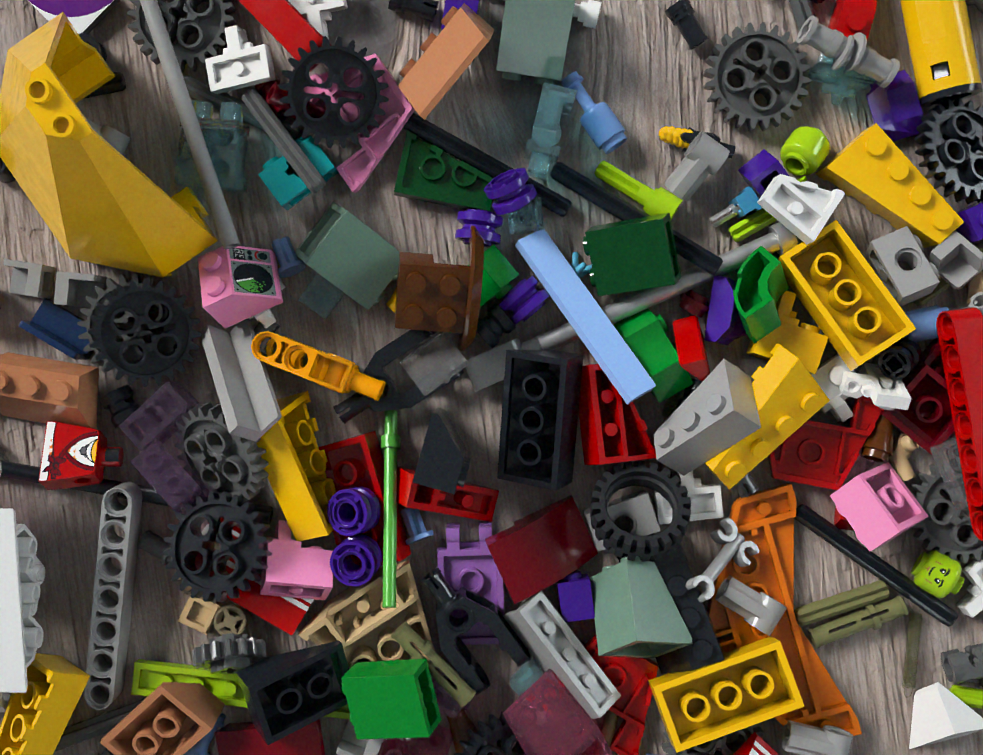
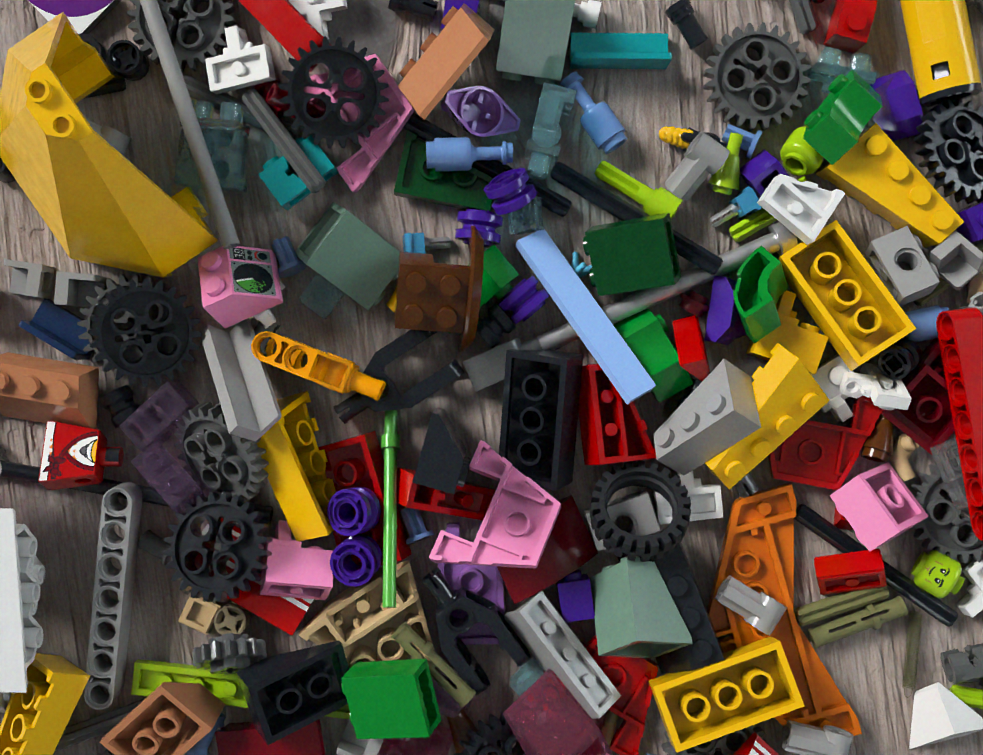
(122, 54): none -> black wheel
(418, 244): none -> dark azure piece
(434, 363): clear piece -> none
(459, 153): none -> medium blue piece
(480, 111): none -> medium lavender hat
(514, 524): none -> bright pink wing
(619, 51): none -> teal panel
(728, 175): none -> lime cone
(733, 547): light grey bar -> none
(749, 140): none -> medium blue piece
(841, 116): none -> green brick
(848, 51): light grey piece -> none
(850, 571): none -> red slope

